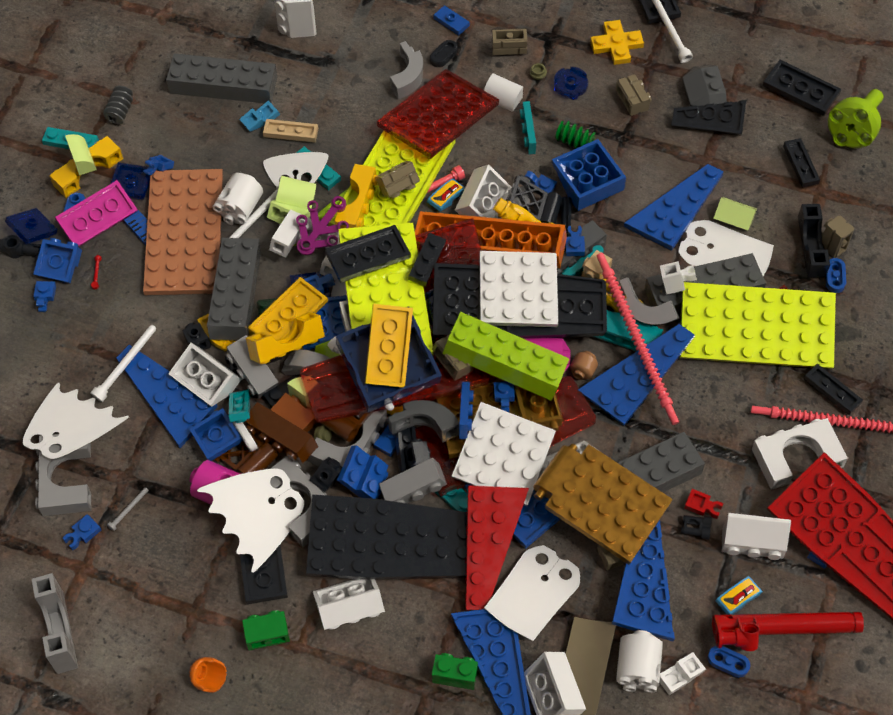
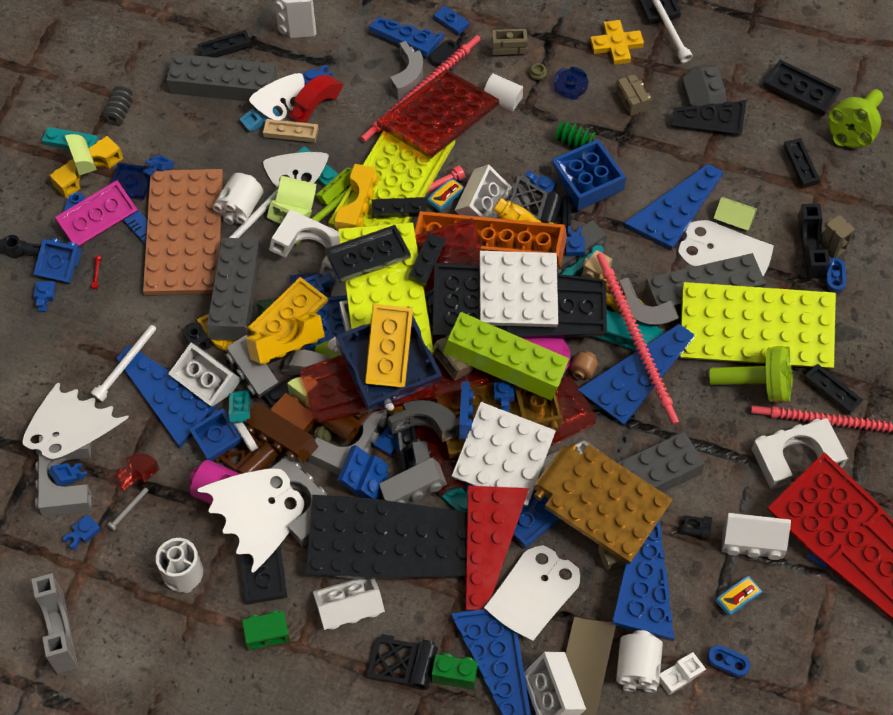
(31, 225): clear blue plate -> none
(64, 474): none -> blue plate
(139, 466): none -> clear red brick
(179, 565): none -> white cylinder
(208, 674): orange hair -> none
(225, 44): none -> black plate
(271, 94): none -> white piece
(313, 73): none -> blue plate
(314, 93): none -> red arch
(321, 227): magenta plant -> none
(326, 474): black brick -> none
(335, 187): none -> lime piece
(397, 179): dark tan brick -> none
(398, 207): none -> black plate
(418, 39): none -> blue wing
(419, 662): none -> black piece
(451, 61): none -> coral hose
(528, 127): teal plate -> none
(674, 277): white brick -> none
(700, 503): red plate -> none
(744, 629): red piece -> none
(776, 374): none -> lime piece

